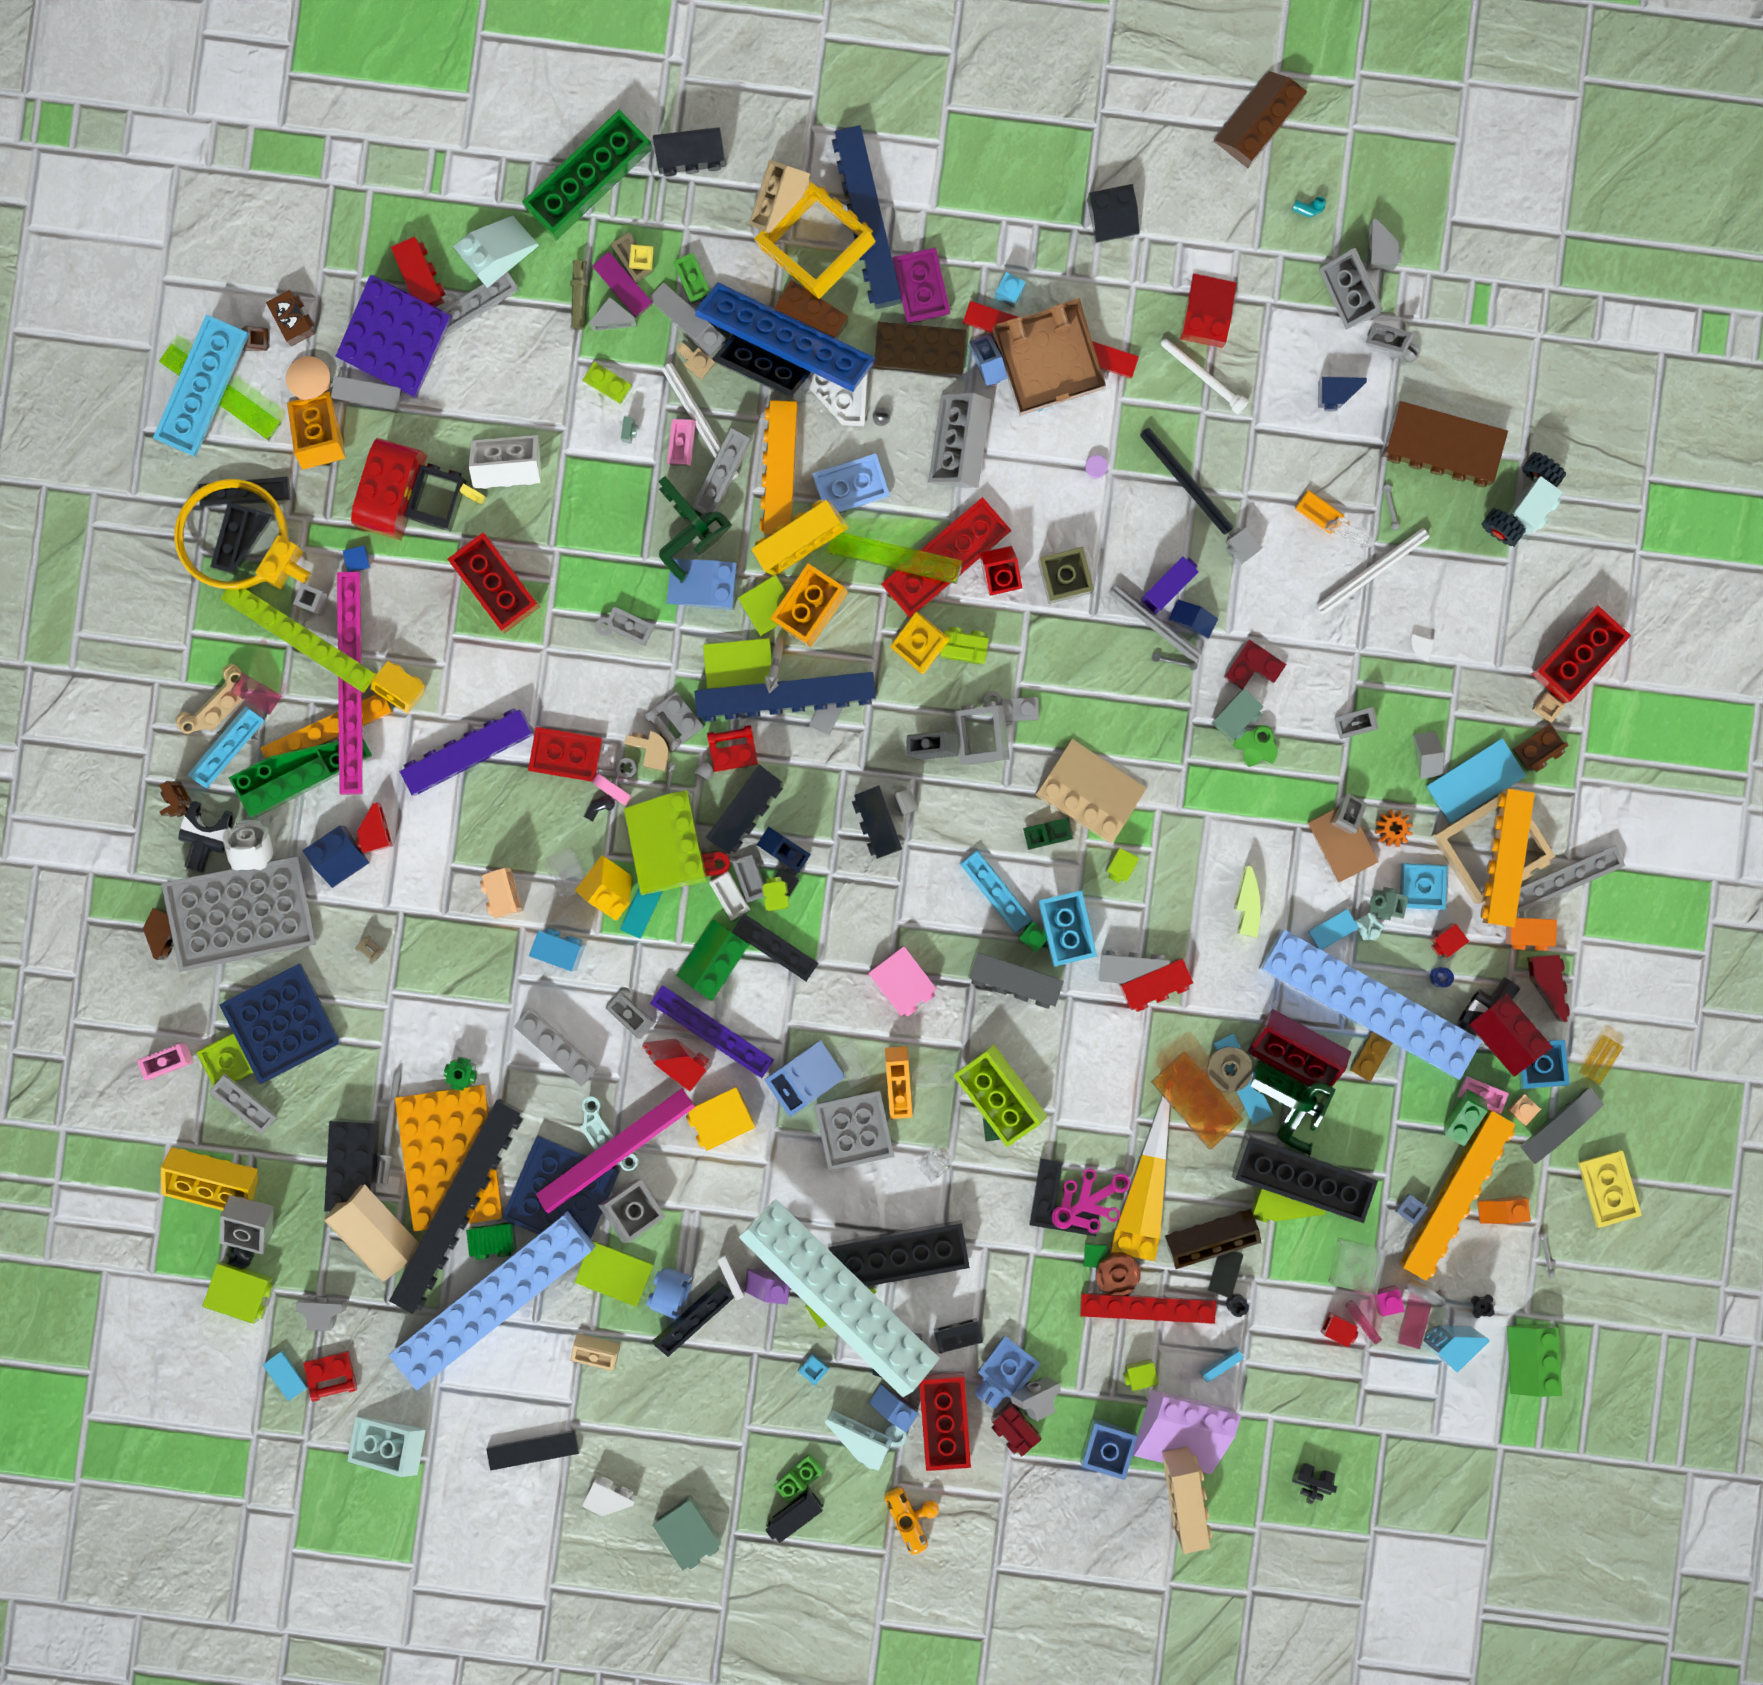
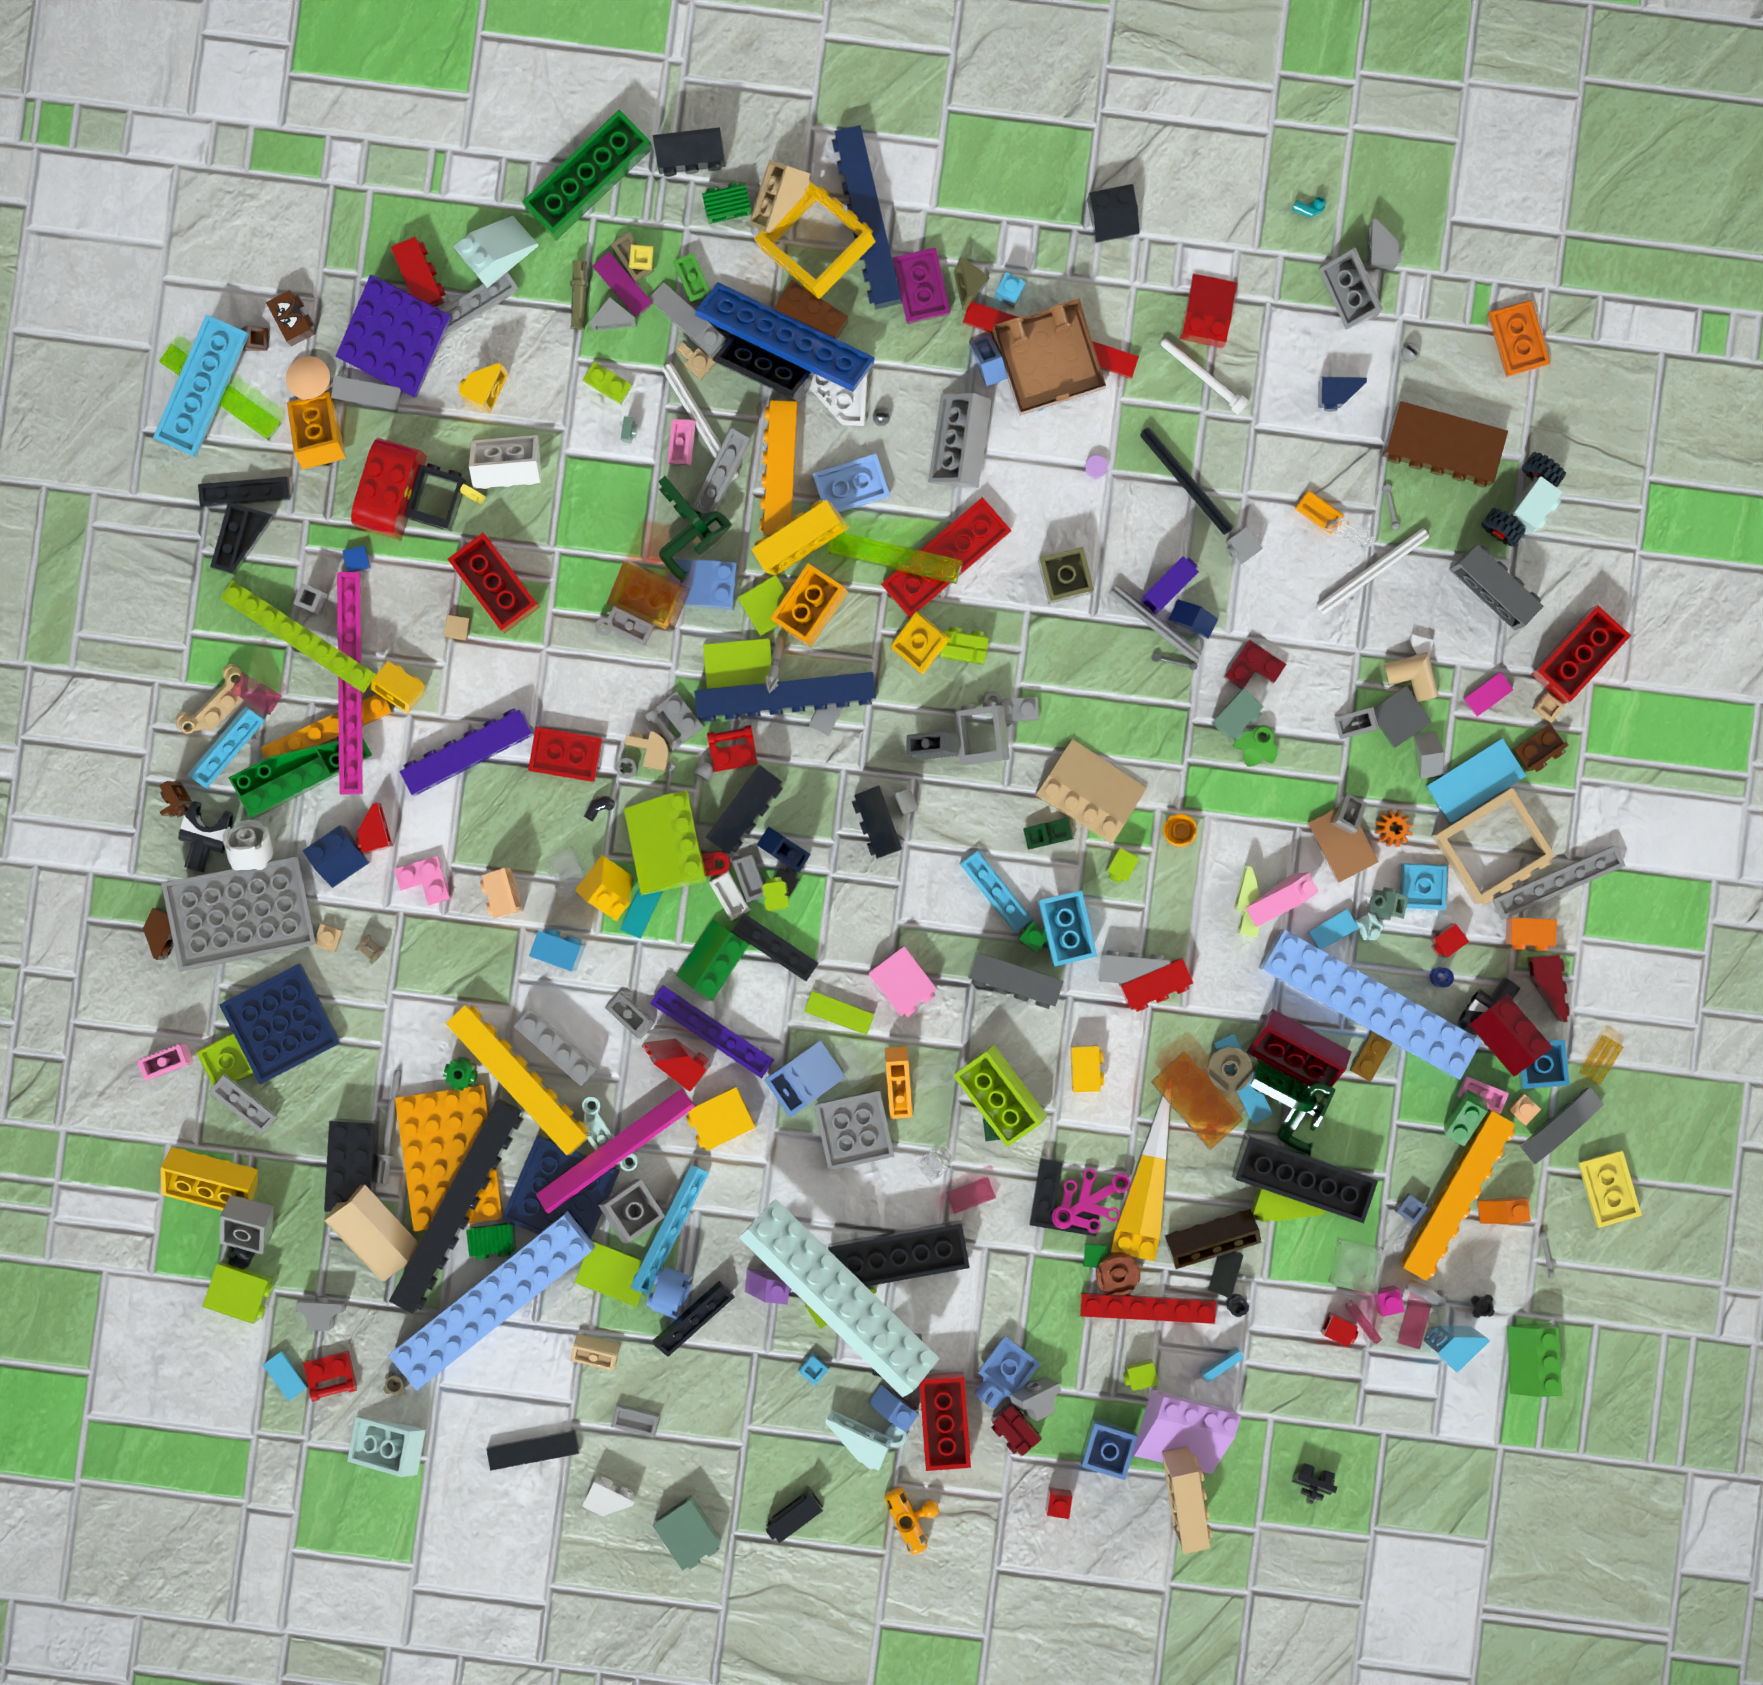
(278, 562): yellow brick -> none
(328, 937): none -> tan plate
(390, 1387): none -> dark tan plate
(425, 873): none -> bright pink plate
(456, 627): none -> tan tile
(483, 387): none -> yellow slope
(518, 1079): none -> yellow brick
(611, 789): bright pink beam -> none
(635, 1420): none -> light grey tile
(648, 595): none -> clear orange brick
(670, 1229): none -> medium azure plate
(726, 202): none -> green brick
(731, 1276): white tile -> none
(799, 1478): bright green slope -> none
(839, 1012): none -> lime tile
(920, 348): dark brown plate -> none
(958, 1335): black hinge -> none
(969, 282): none -> olive slope
(971, 1195): none -> clear pink tile
(1000, 570): red head -> none
(1058, 1503): none -> red brick
(1086, 1068): none -> yellow brick
(1180, 830): none -> light orange hair
(1260, 117): reddish brown slope -> none
(1282, 898): none -> bright pink slope
(1389, 339): light grey slope -> none
(1400, 716): none -> dark grey tile
(1418, 670): none -> tan brick
(1488, 694): none -> dark pink tile
(1497, 587): none -> dark grey brick
(1508, 857): light orange brick -> none
(1519, 338): none -> orange tile

